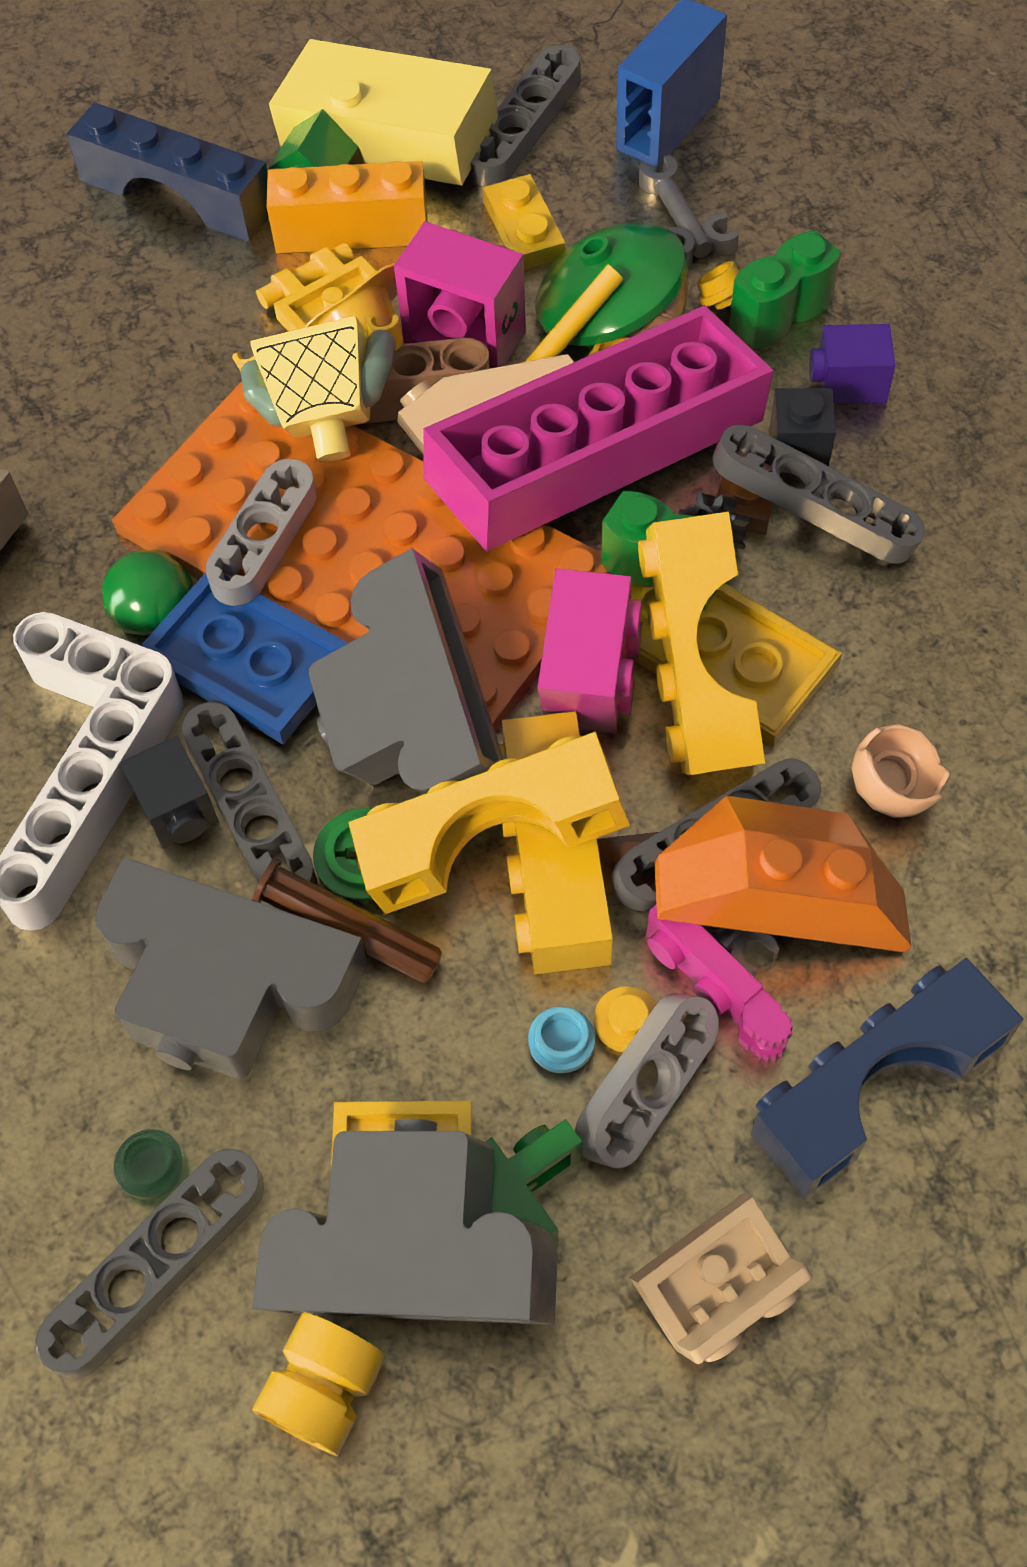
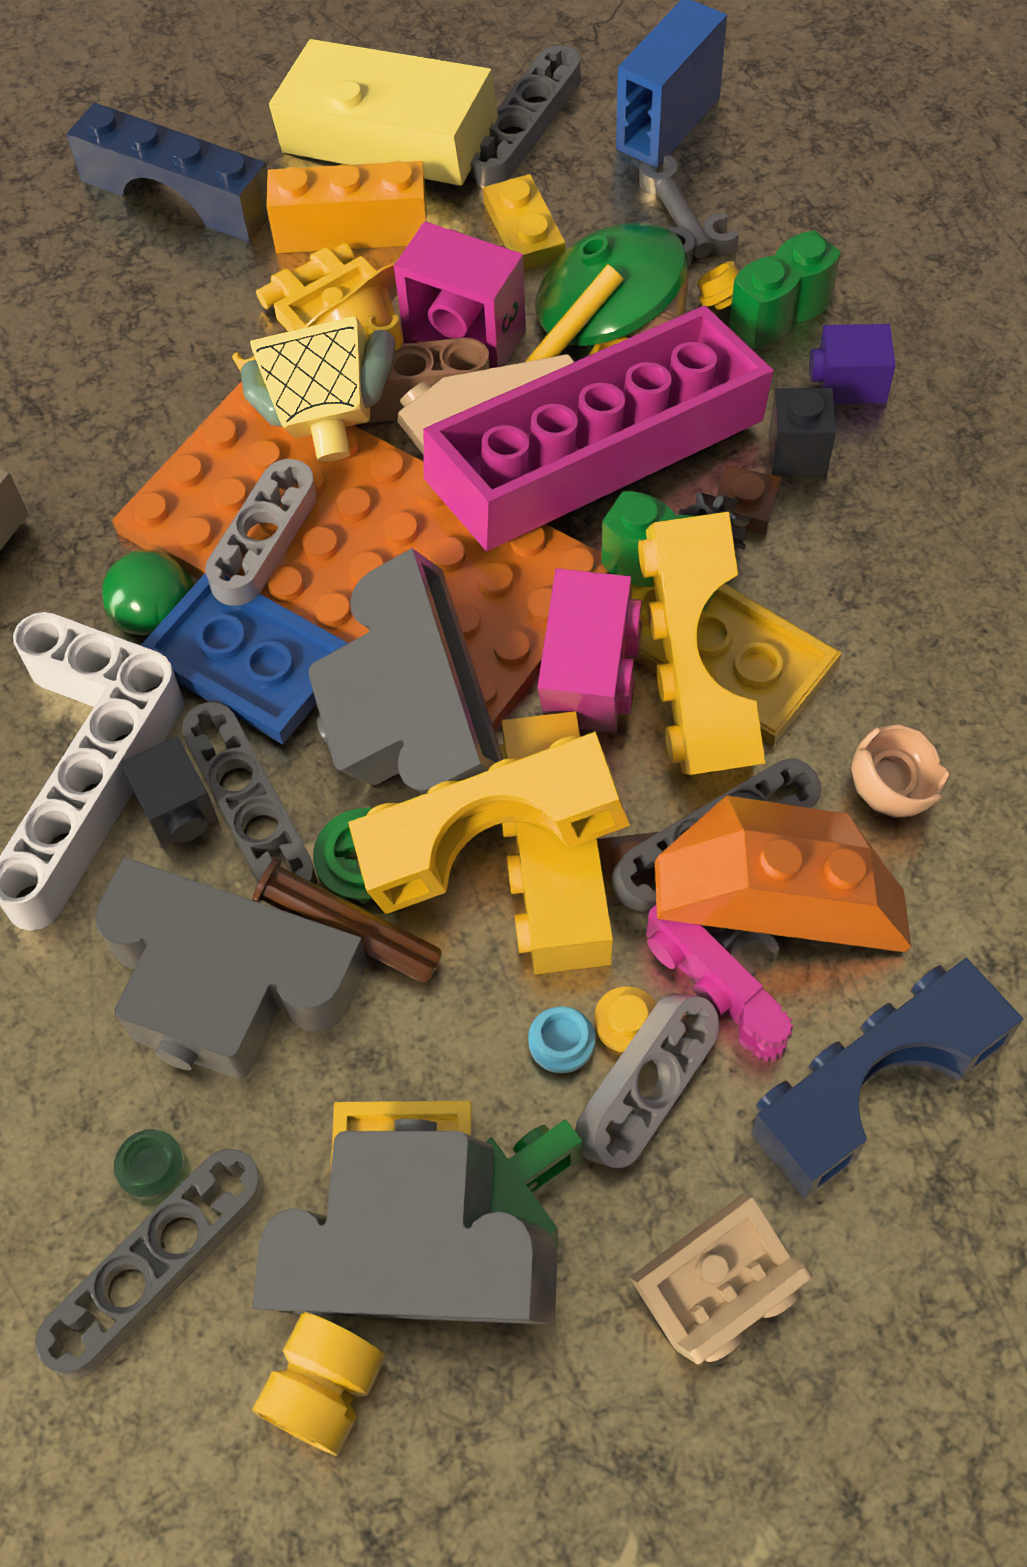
(315, 144): green brick -> none
(814, 500): dark grey beam -> none

